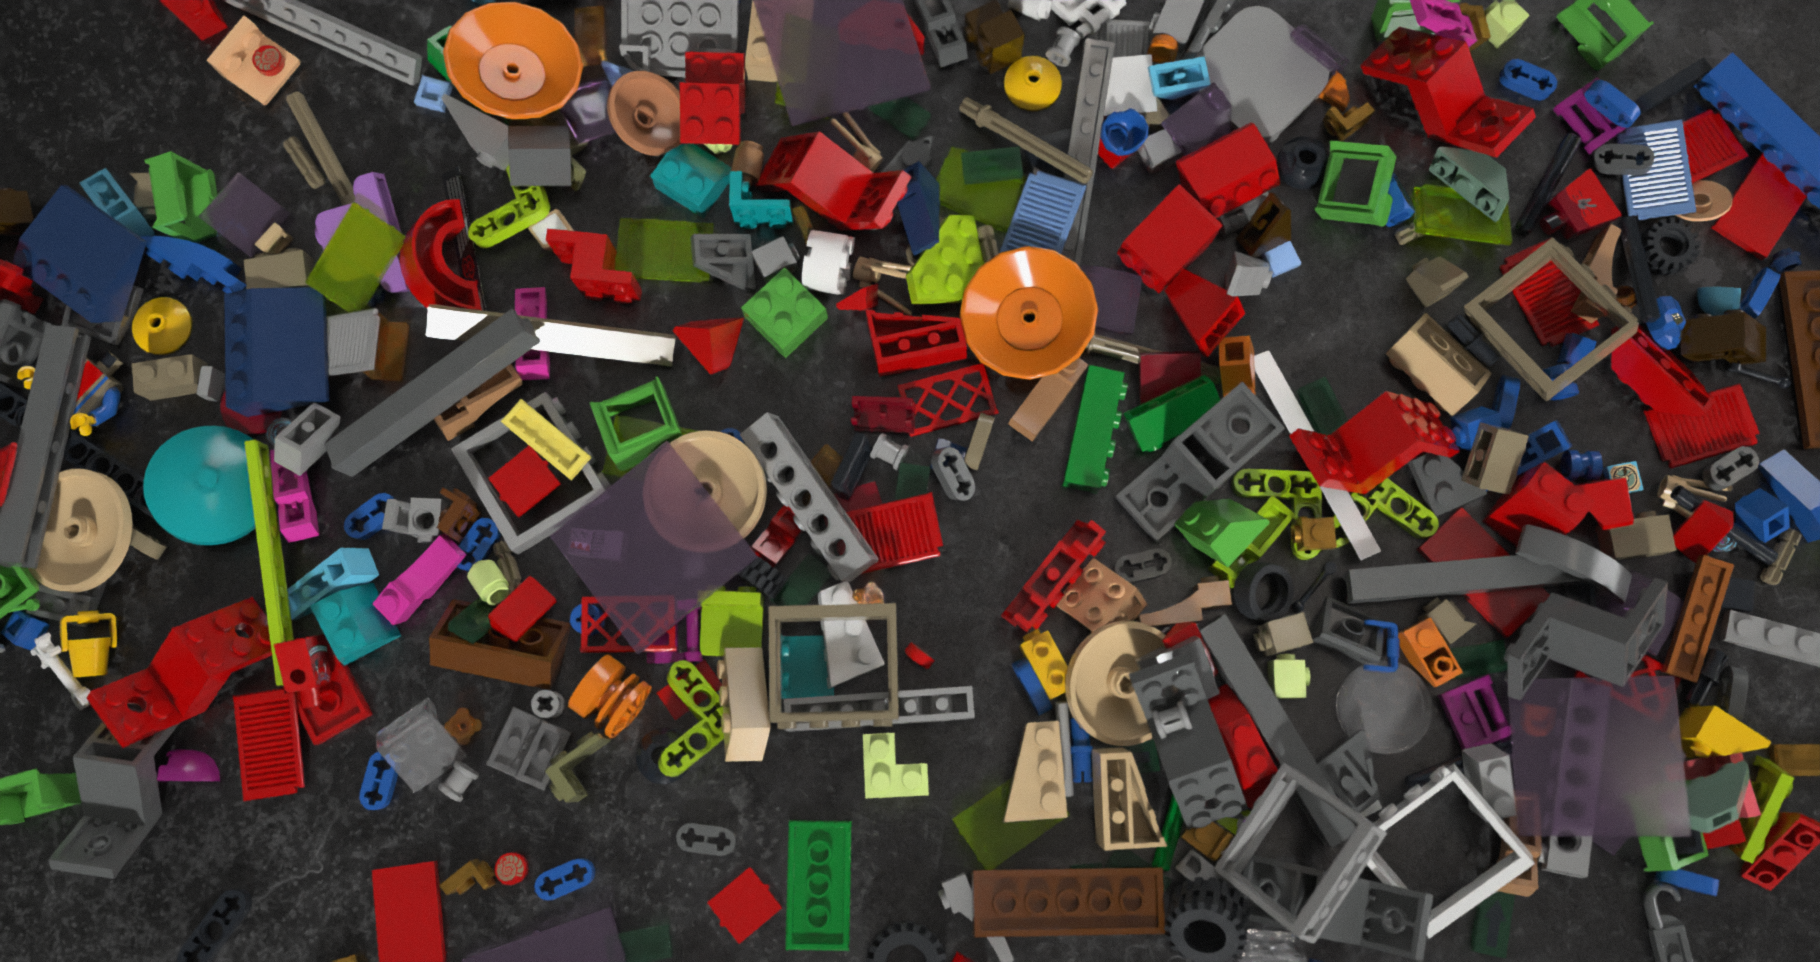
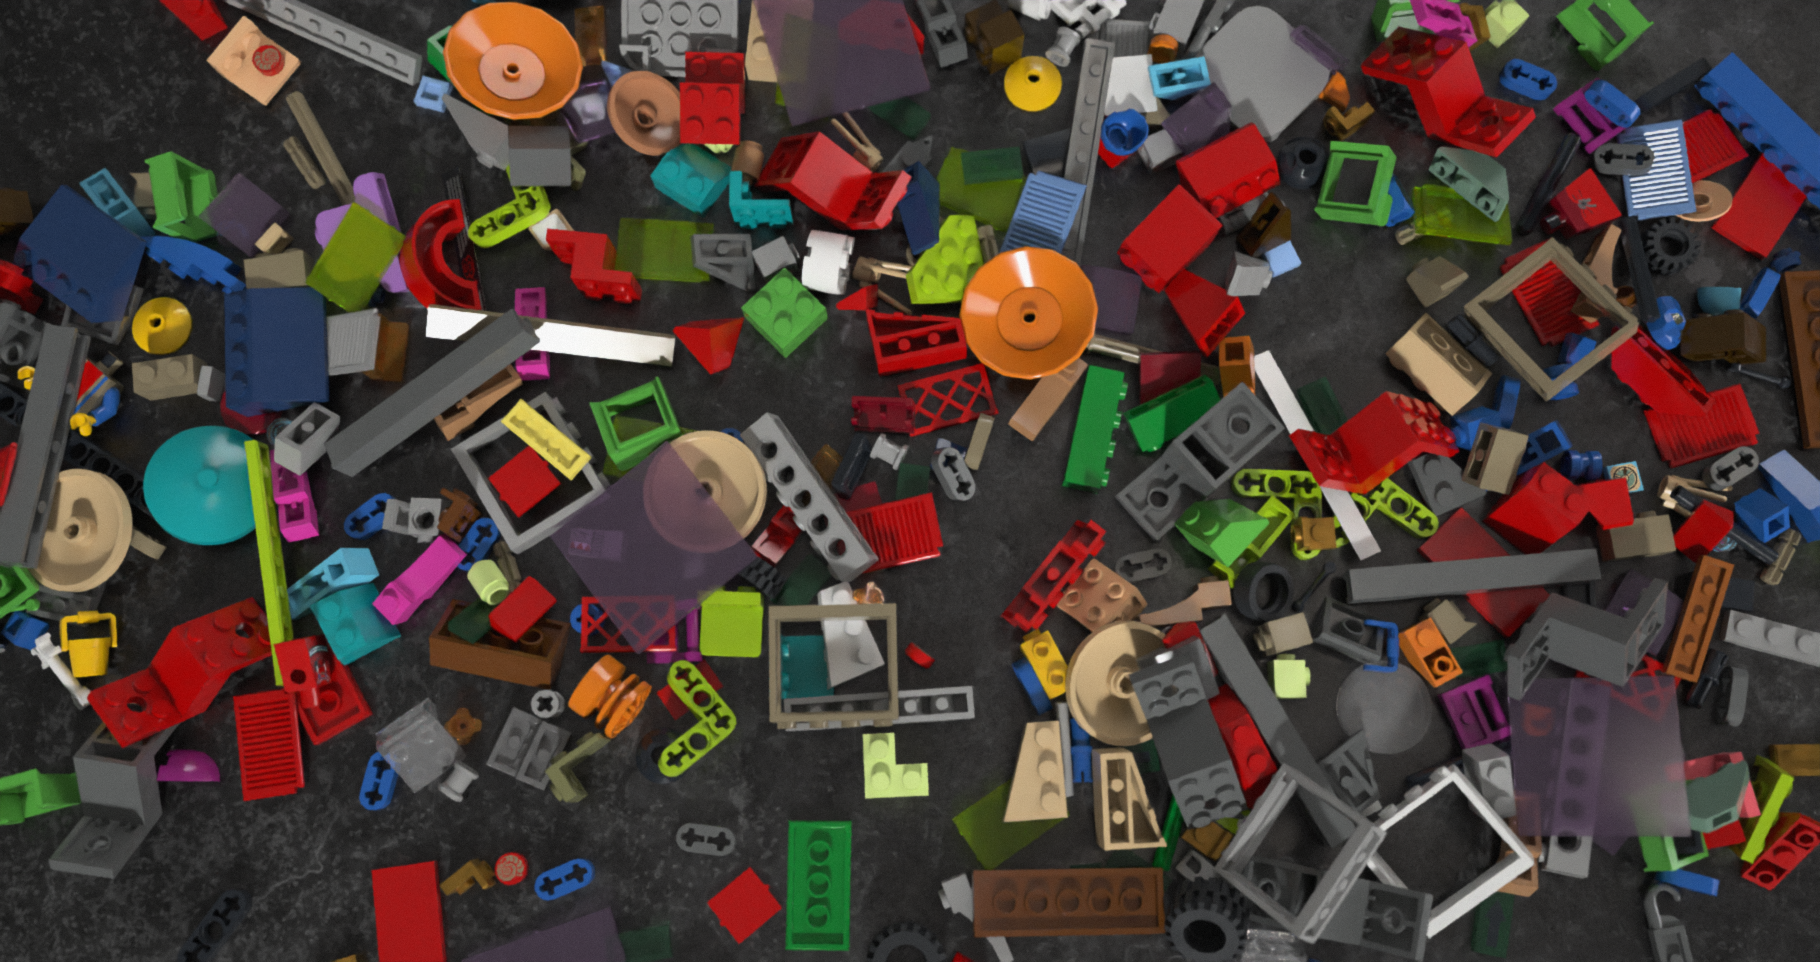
(744, 704): tan wedge -> none
(802, 221): clear yellow tile -> none
(987, 117): dark tan axle -> none
(1171, 720): light grey bush -> none
(1577, 559): dark grey slope -> none
(1713, 732): yellow slope -> none

